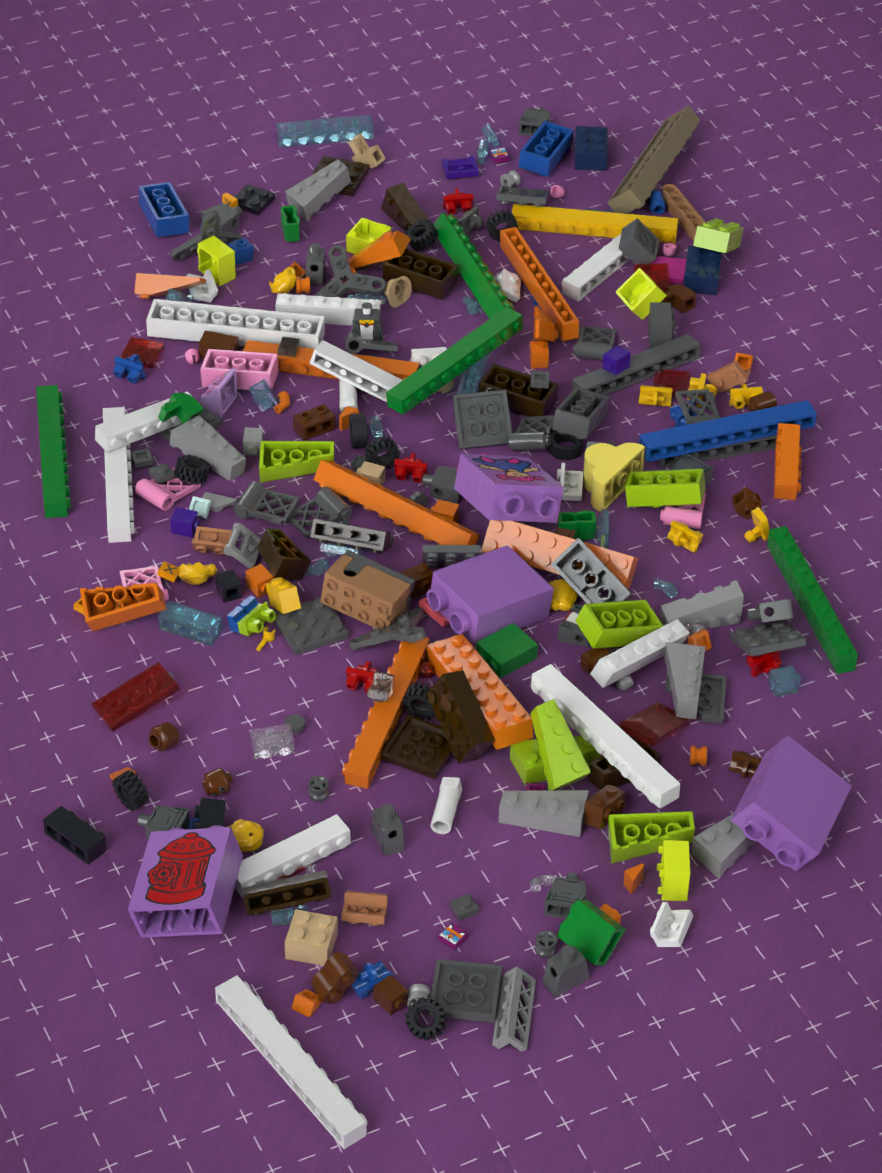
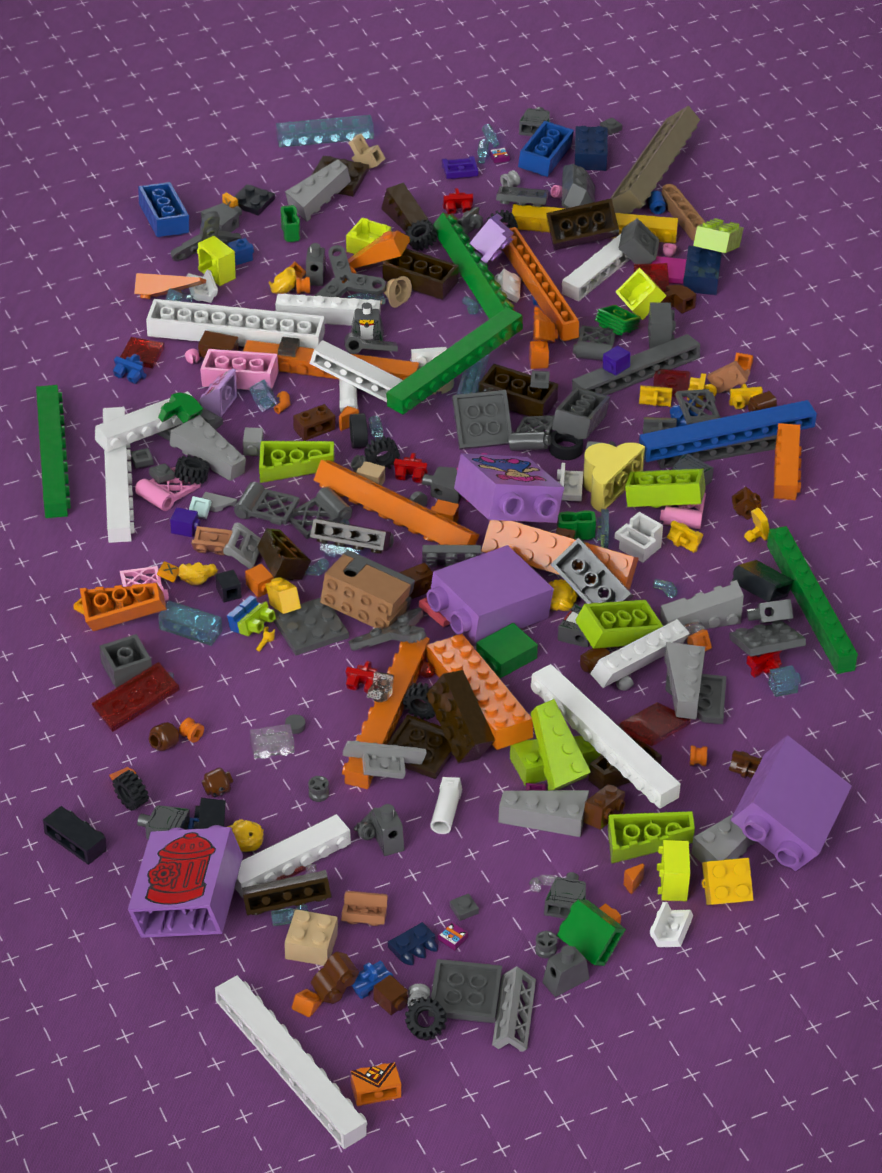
(124, 659): none -> dark grey brick
(191, 730): none -> orange wheel
(365, 828): none -> dark grey piece
(375, 1084): none -> orange brick
(384, 759): none -> light grey bracket
(413, 943): none -> dark blue plate
(492, 239): none -> bracket
(576, 187): none -> dark grey wedge
(582, 224): none -> dark brown brick
(613, 125): none -> dark grey plate
(617, 319): none -> green brick
(641, 537): none -> white plate
(654, 424): none -> dark grey hips
(727, 881): none -> yellow brick
(762, 580): none -> black brick

